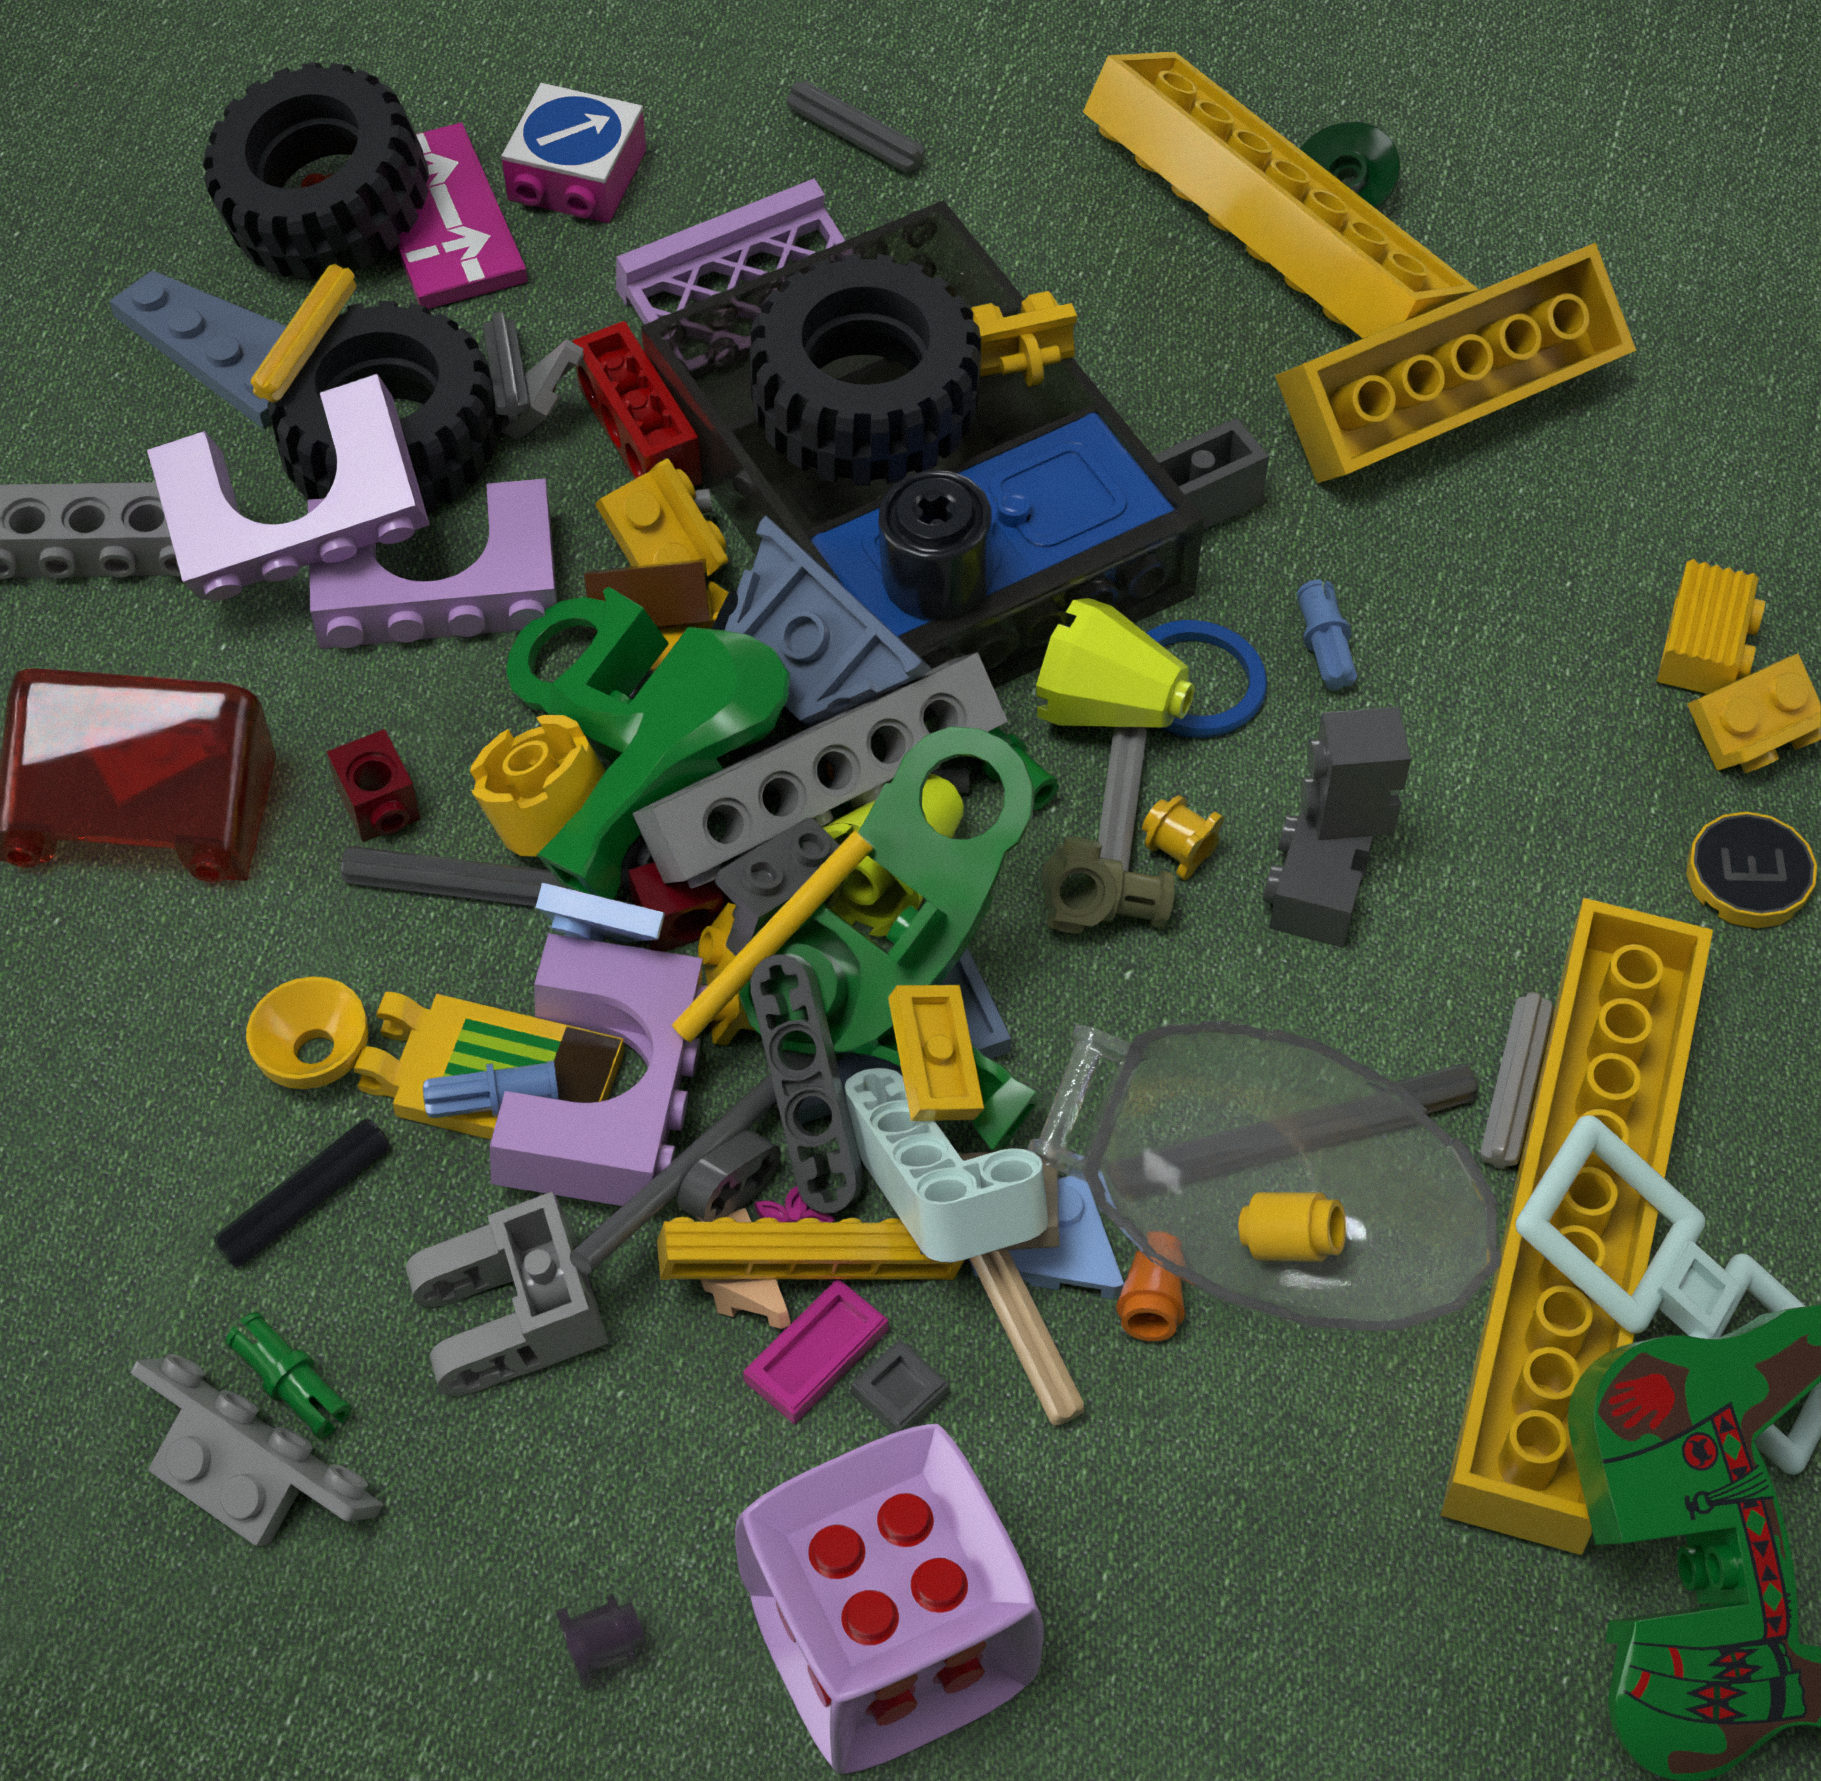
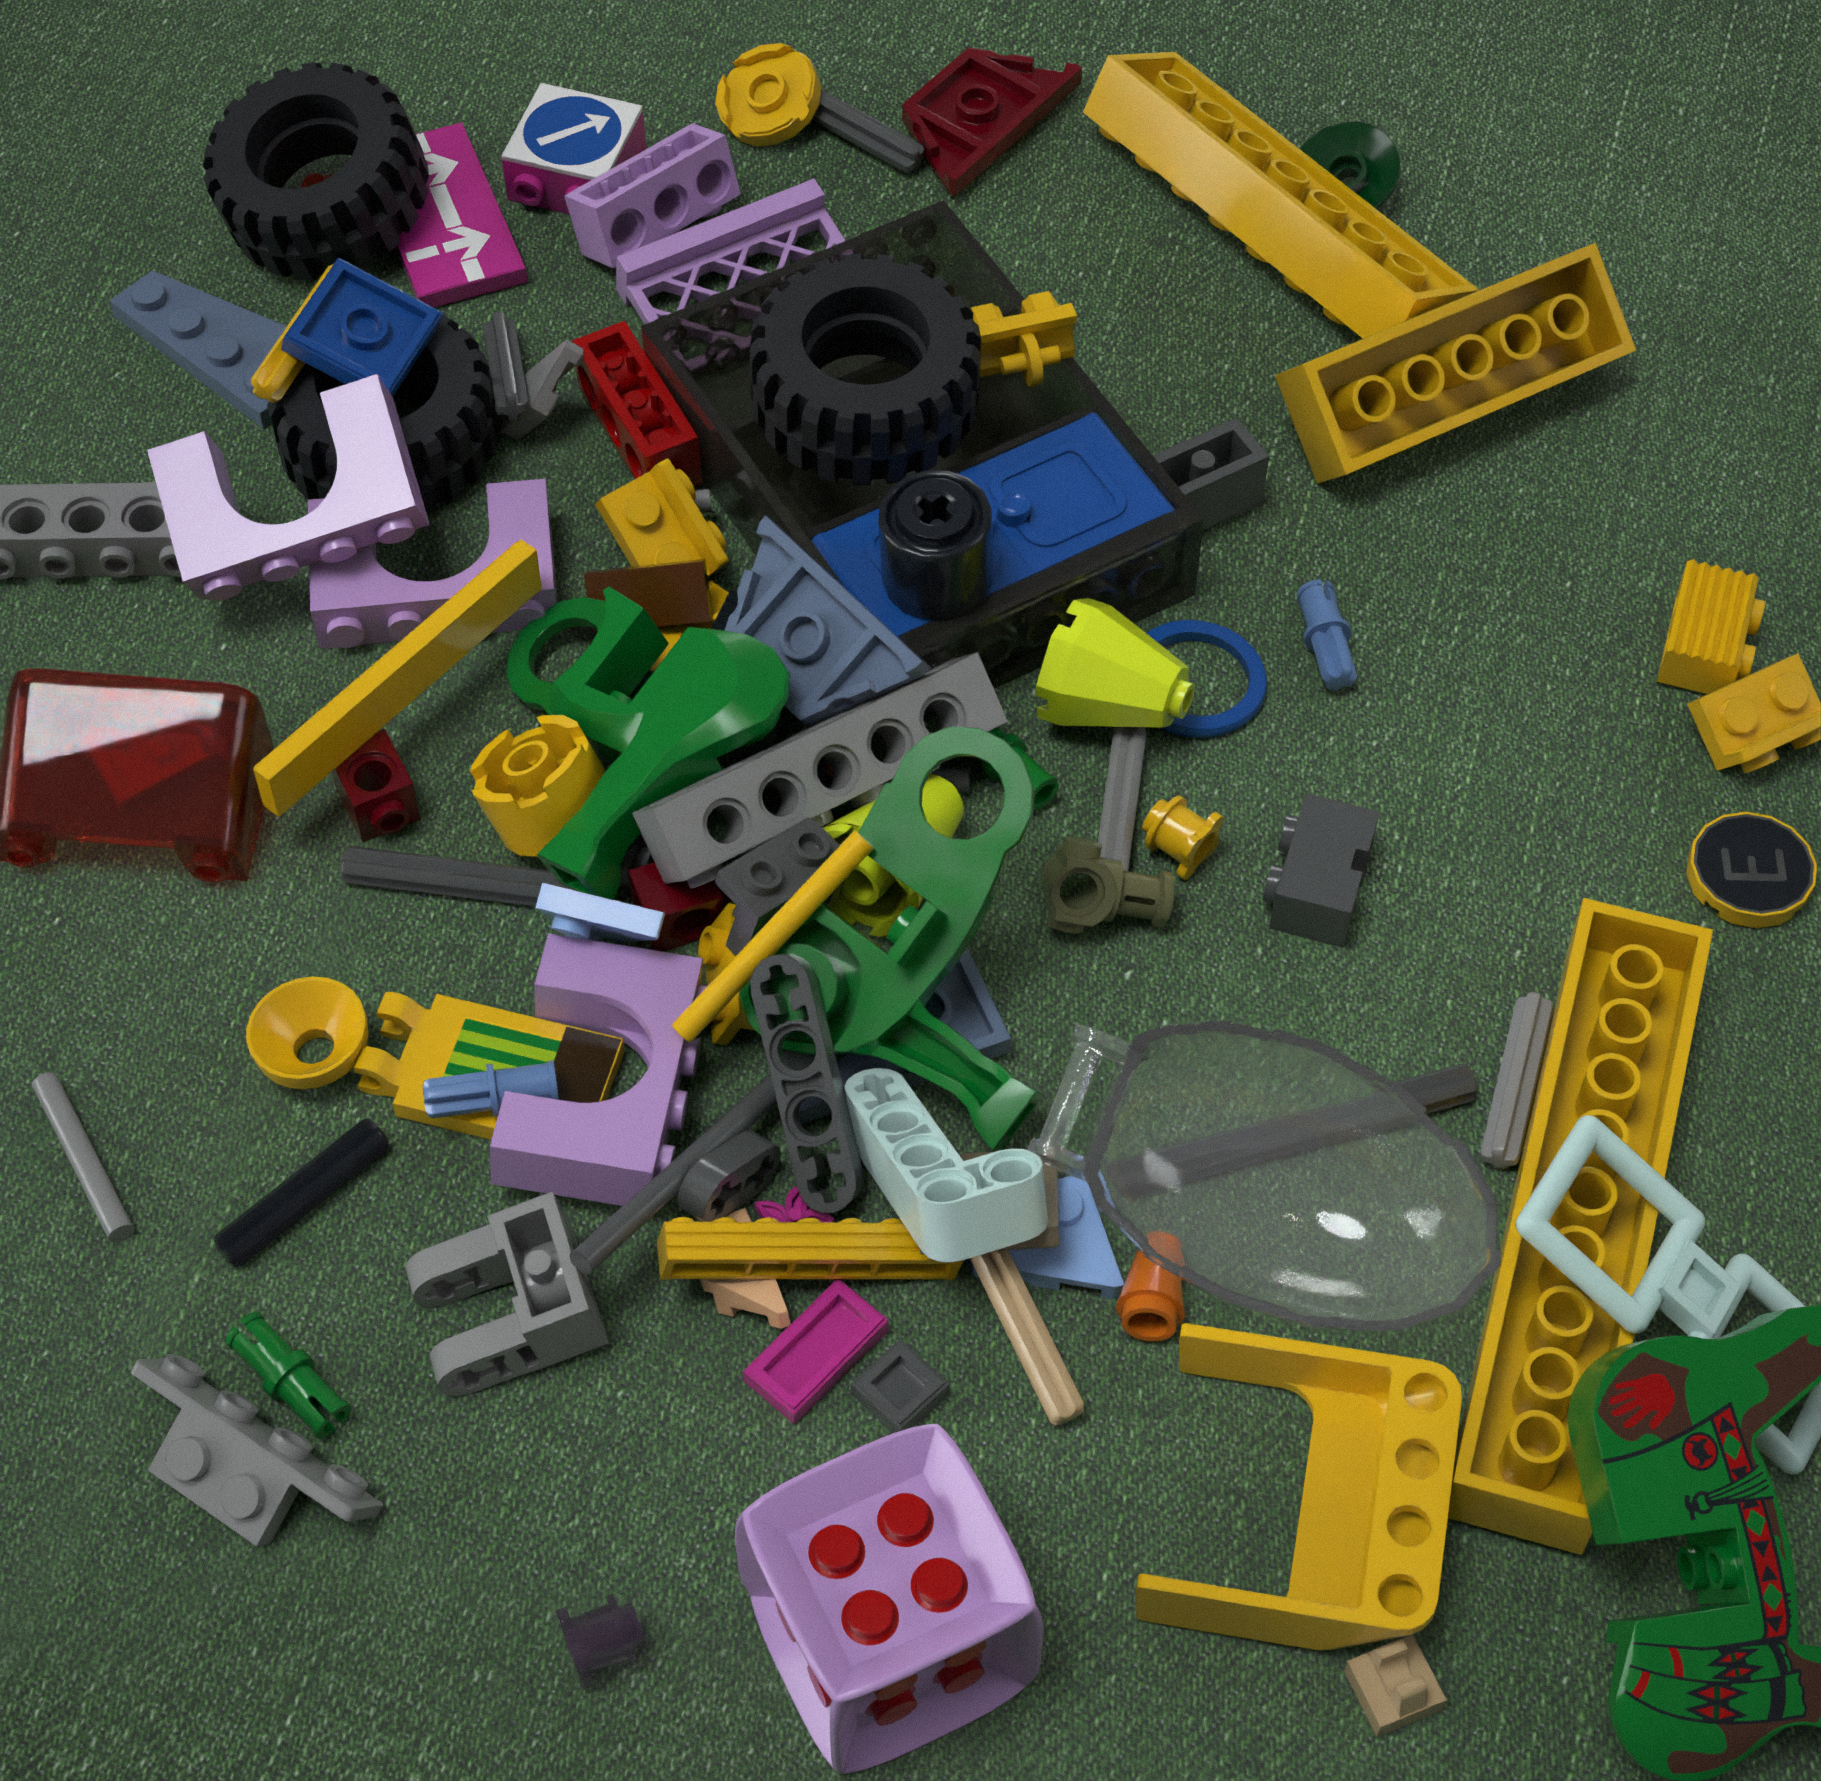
(82, 1157): none -> light grey bar
(361, 328): none -> blue plate
(397, 678): none -> yellow tile
(653, 194): none -> lavender brick
(768, 95): none -> yellow tile
(935, 1052): yellow plate -> none
(981, 110): none -> dark red wing
(1292, 1226): yellow brick -> none
(1354, 770): dark grey brick -> none
(1369, 1497): none -> yellow windscreen
(1394, 1685): none -> tan tile

